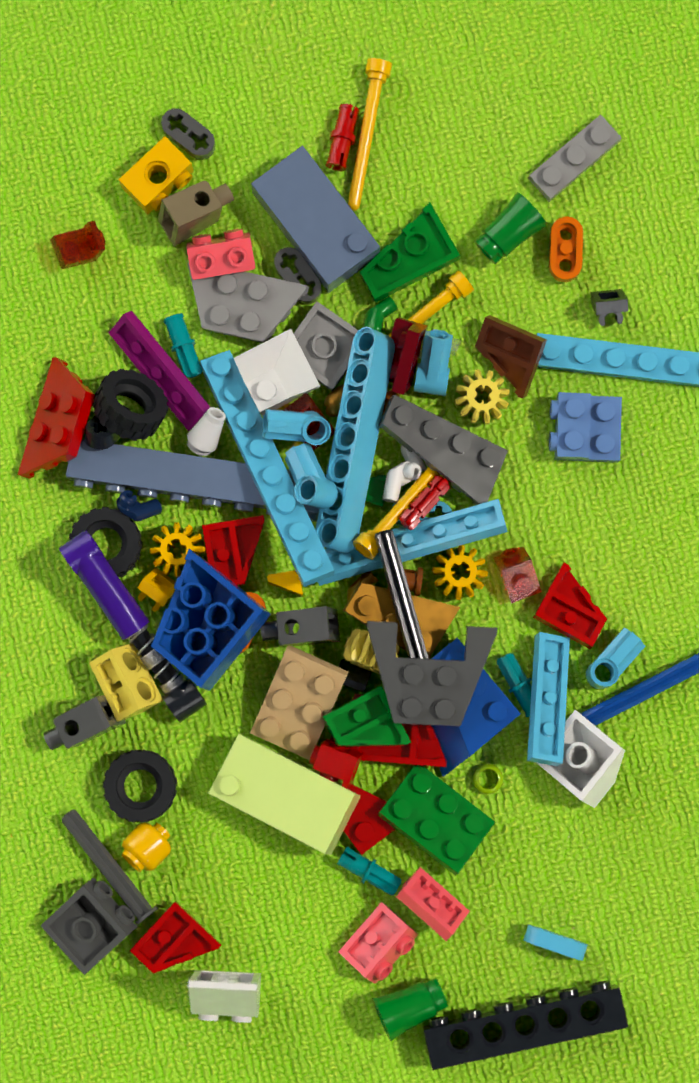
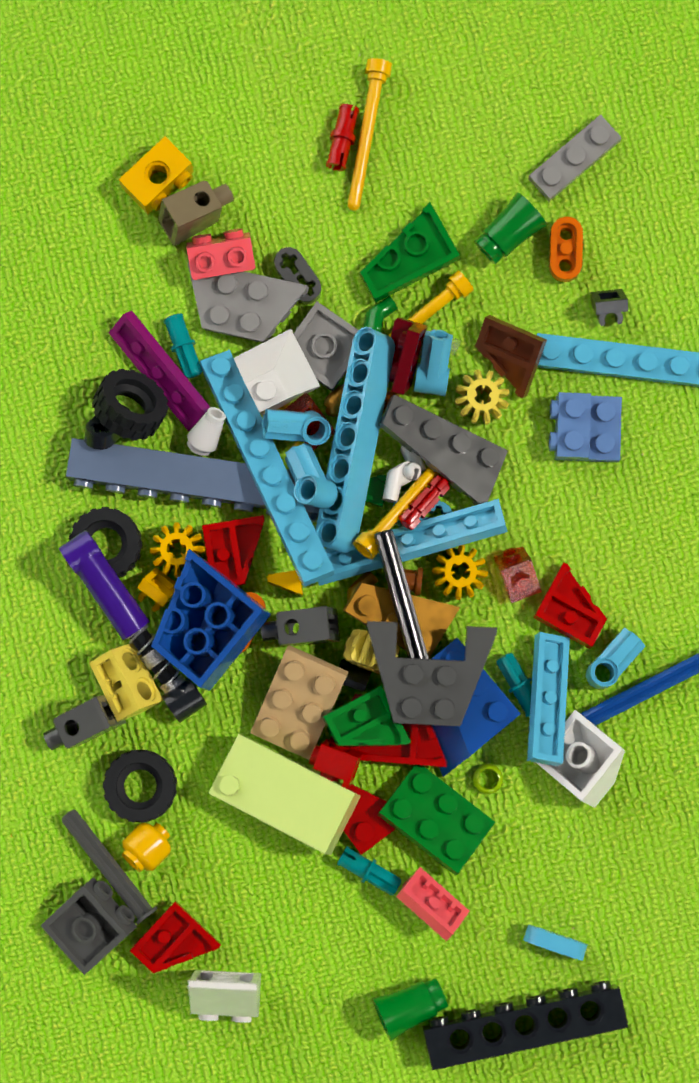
(58, 420): red wing -> none
(78, 246): clear red bracket -> none
(137, 511): dark blue arm -> none
(183, 139): dark grey beam -> none
(315, 218): sand blue brick -> none
(378, 944): coral bracket -> none

